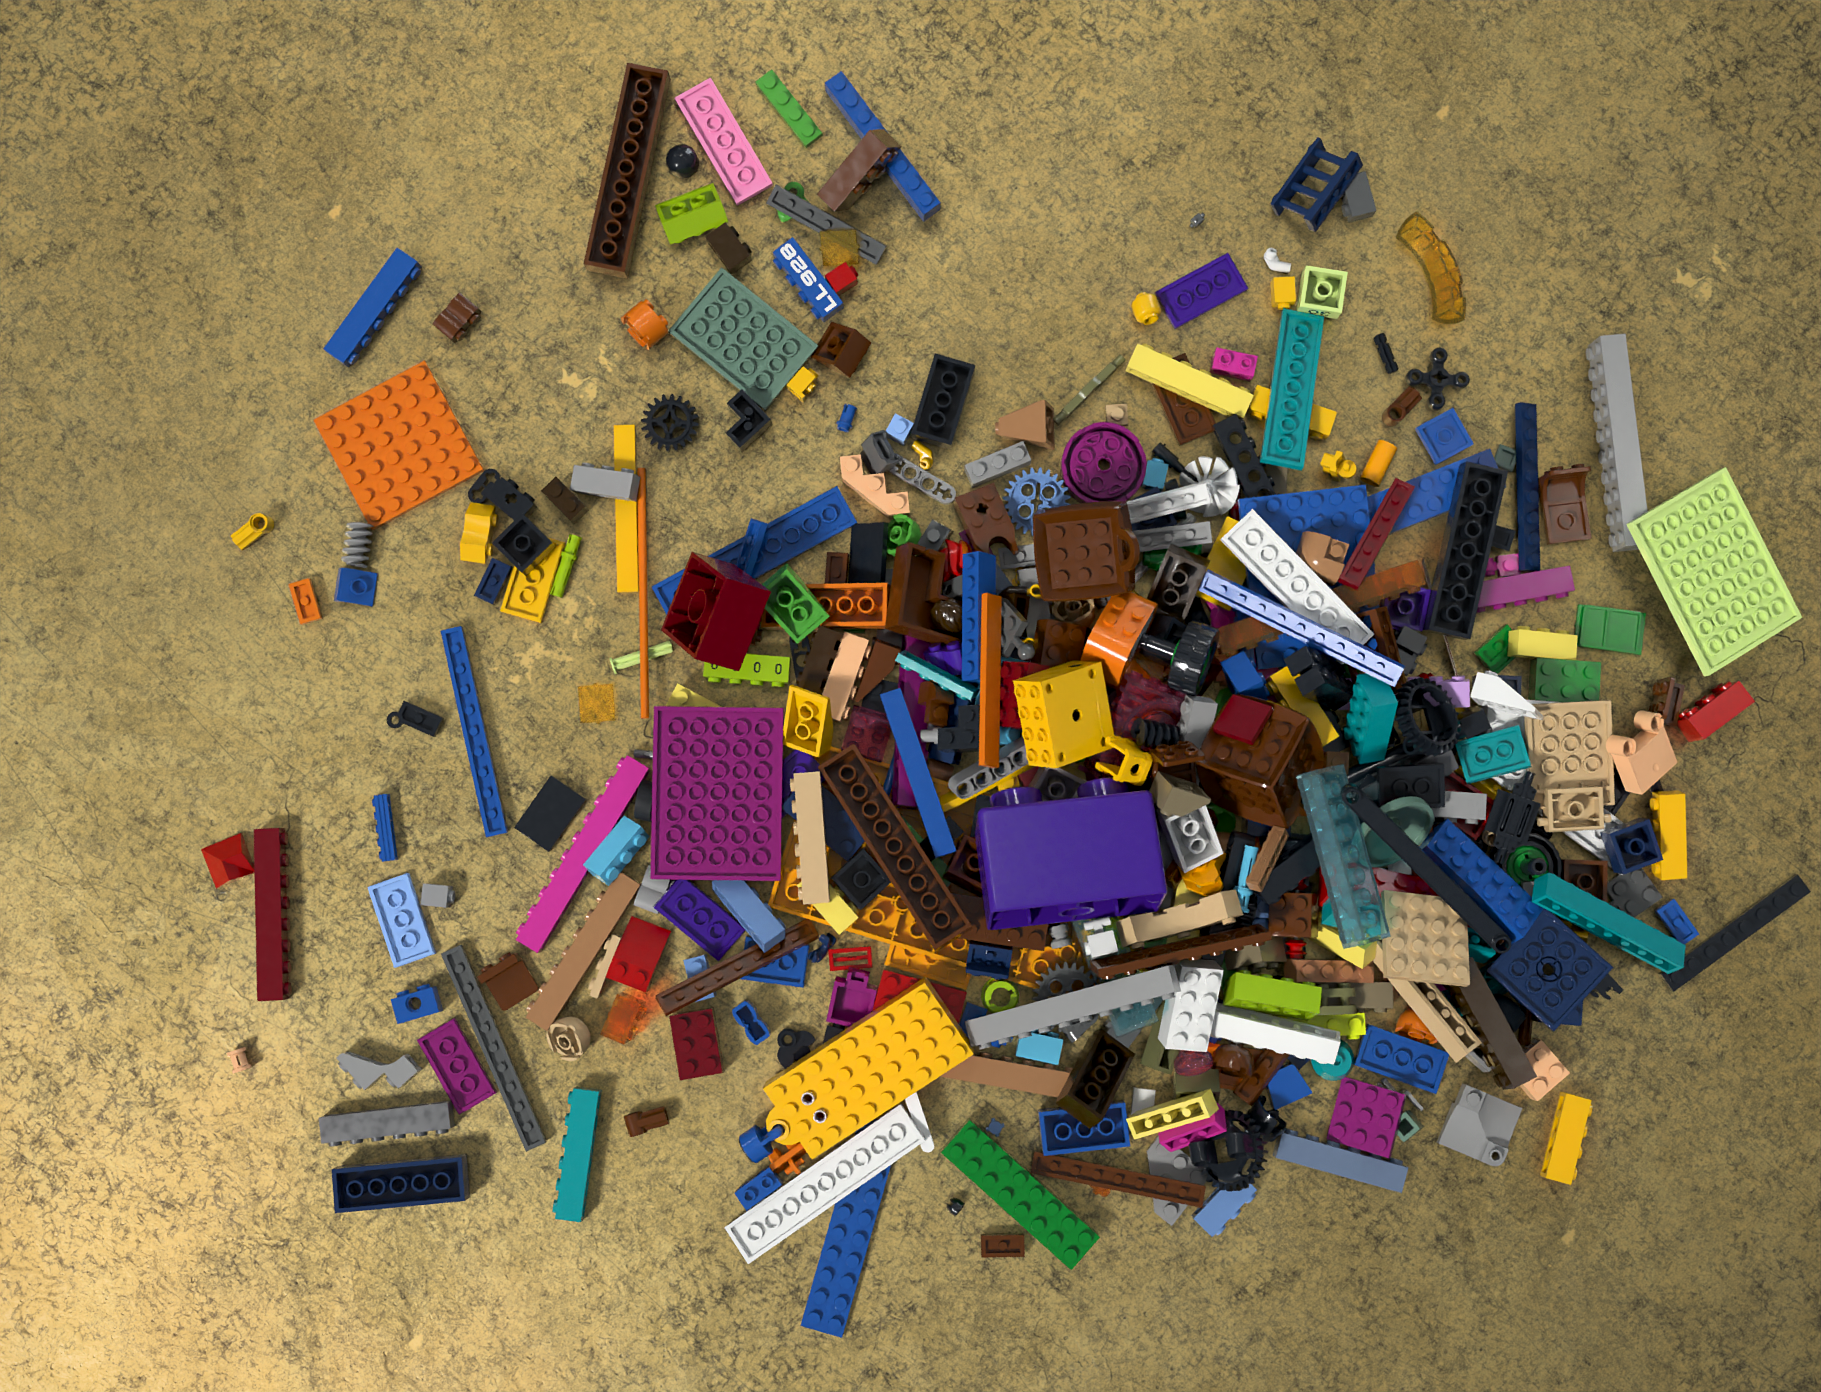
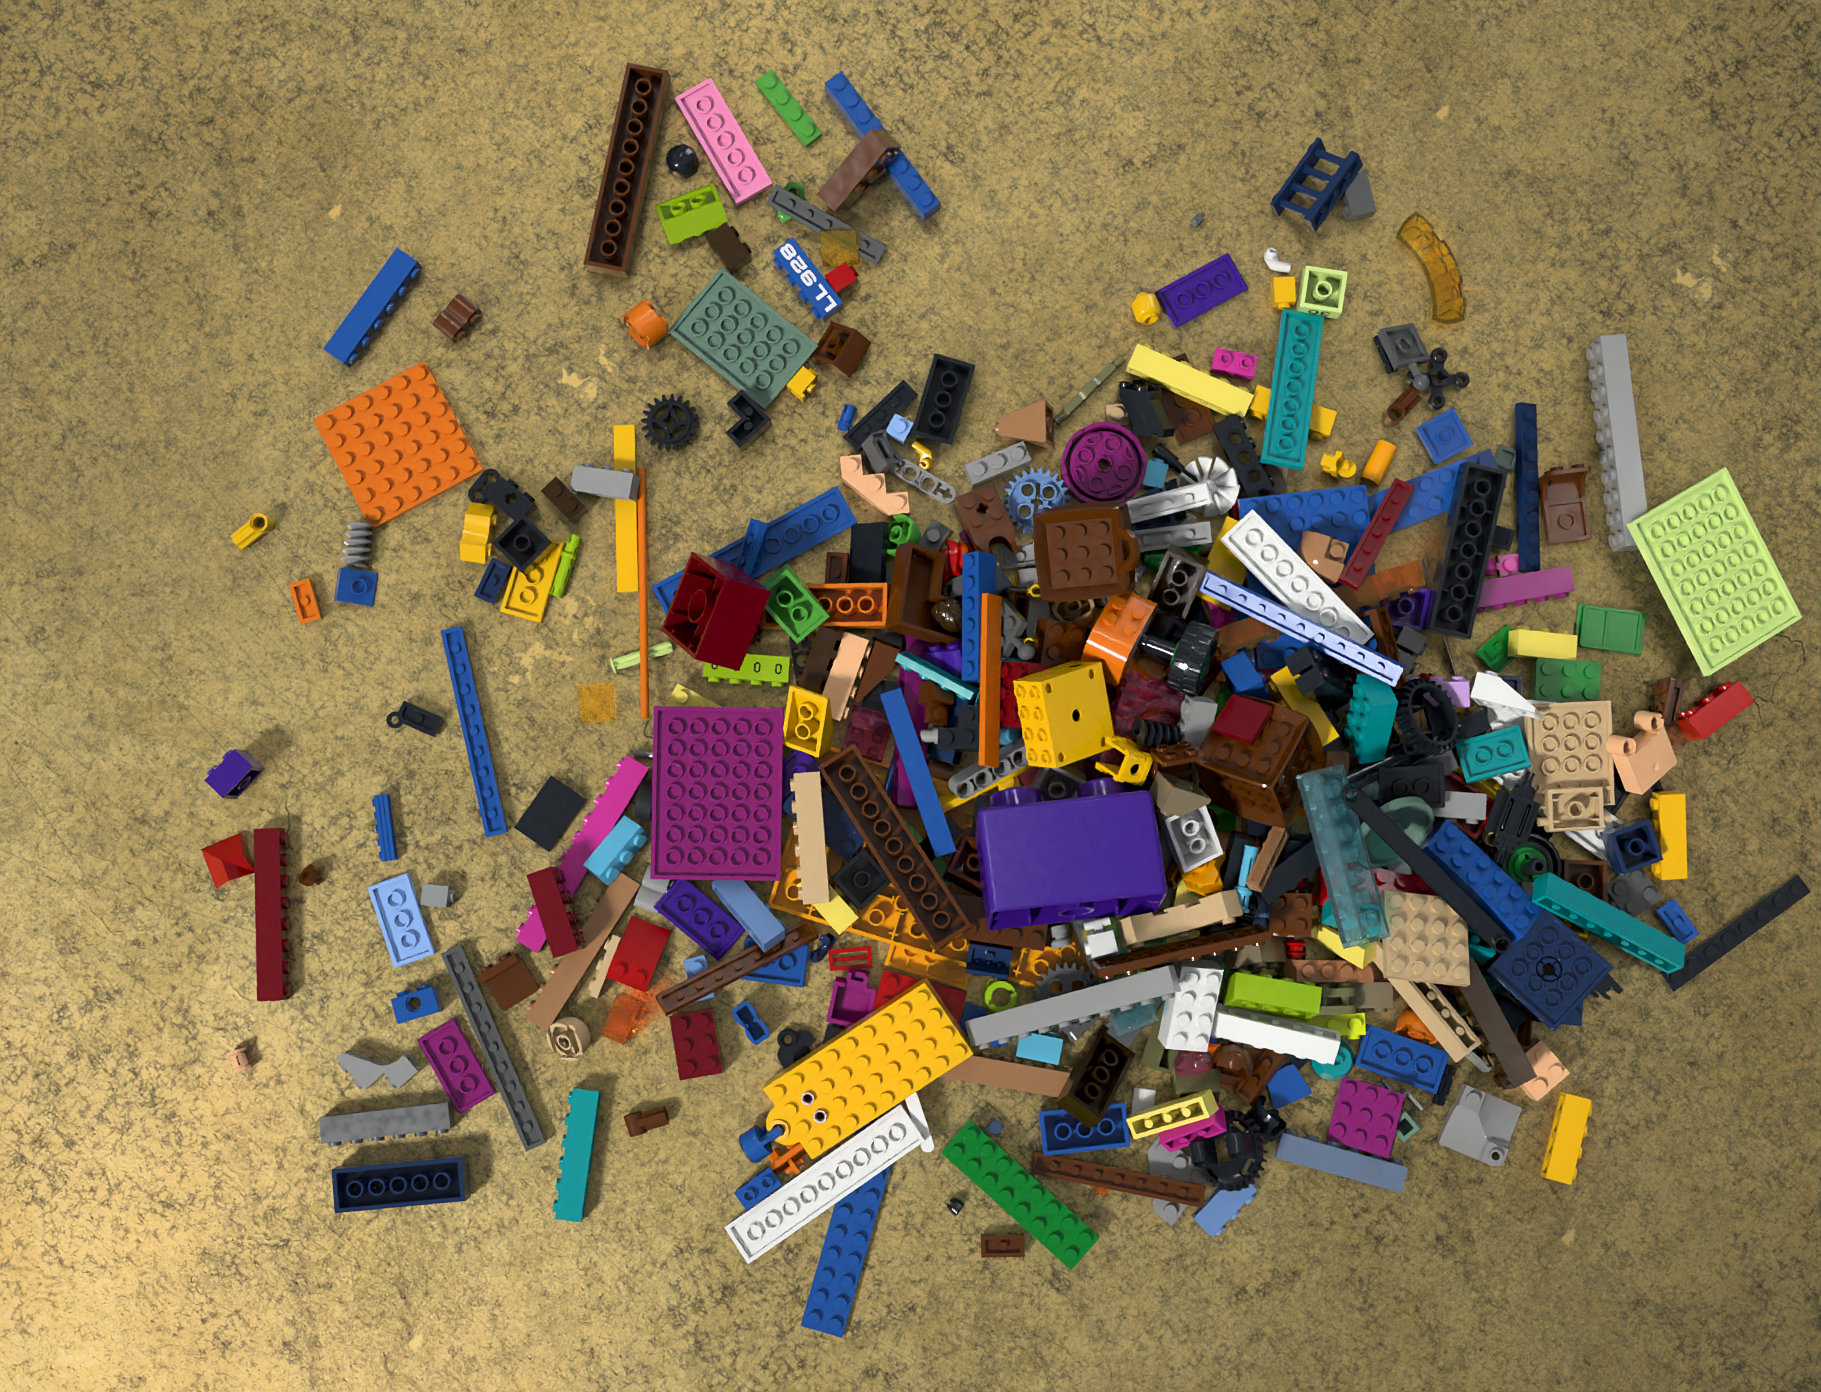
(234, 773): none -> dark purple brick
(310, 876): none -> reddish brown tile
(556, 912): none -> dark red brick
(880, 415): none -> black plate
(1145, 409): none -> black brick
(1406, 350): none -> dark grey plate
(1445, 1084): none -> black axle

